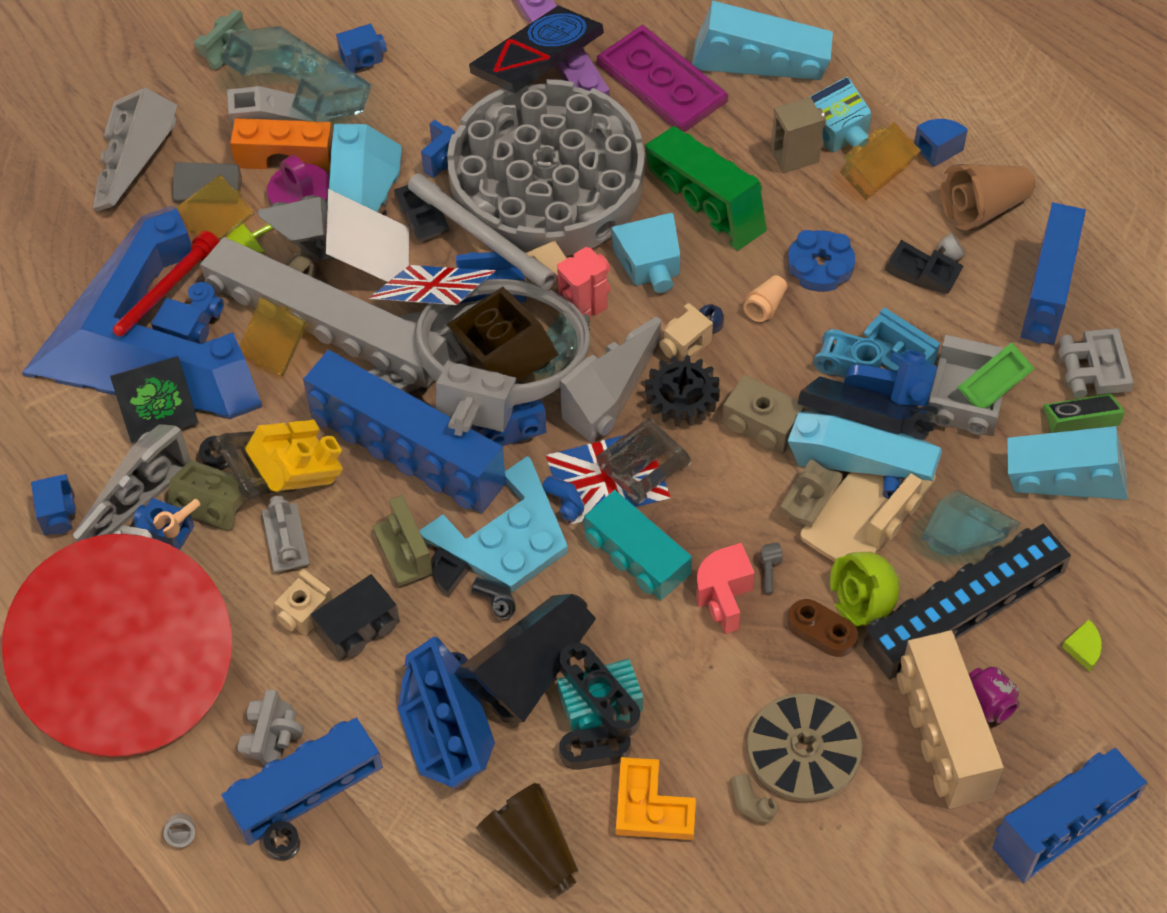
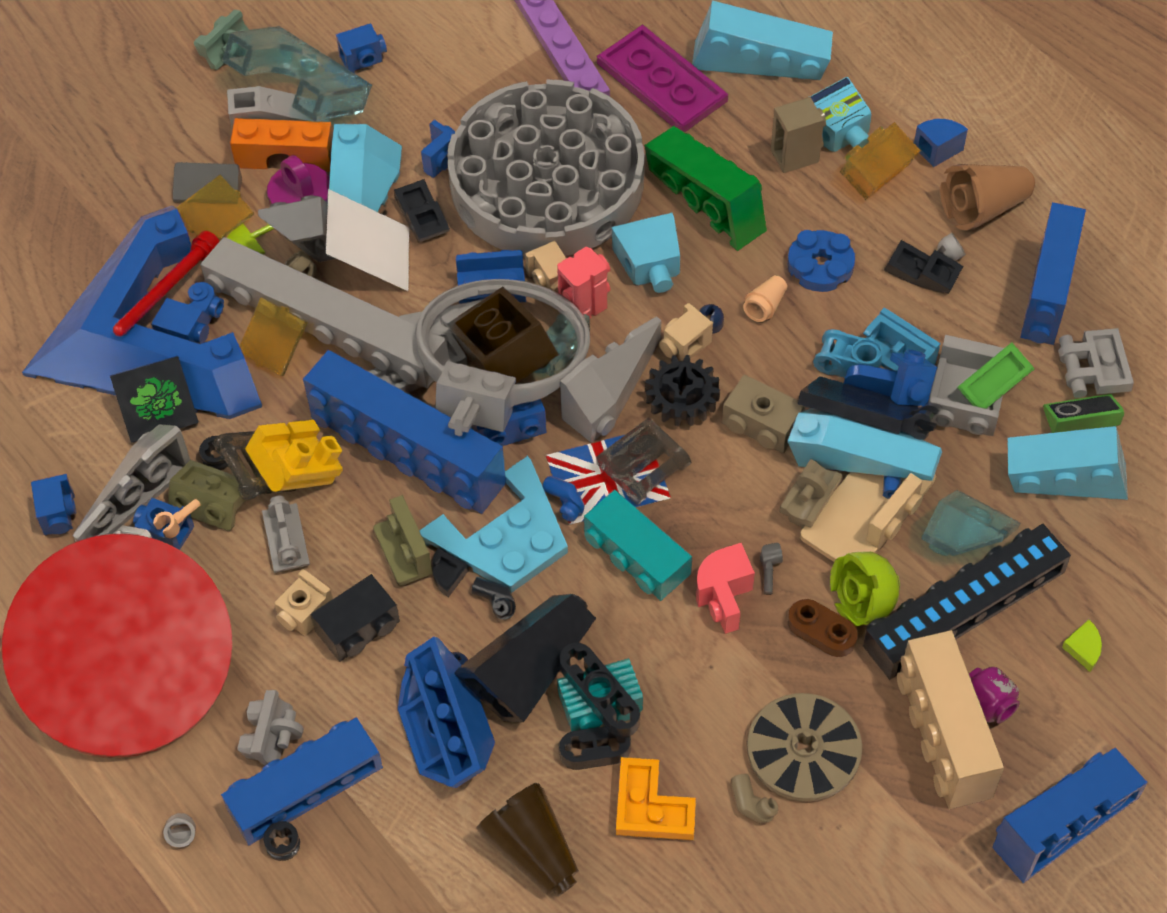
(134, 133): light grey wedge -> none
(432, 284): sticker -> none
(529, 266): light grey piece -> none
(536, 49): black tile -> none

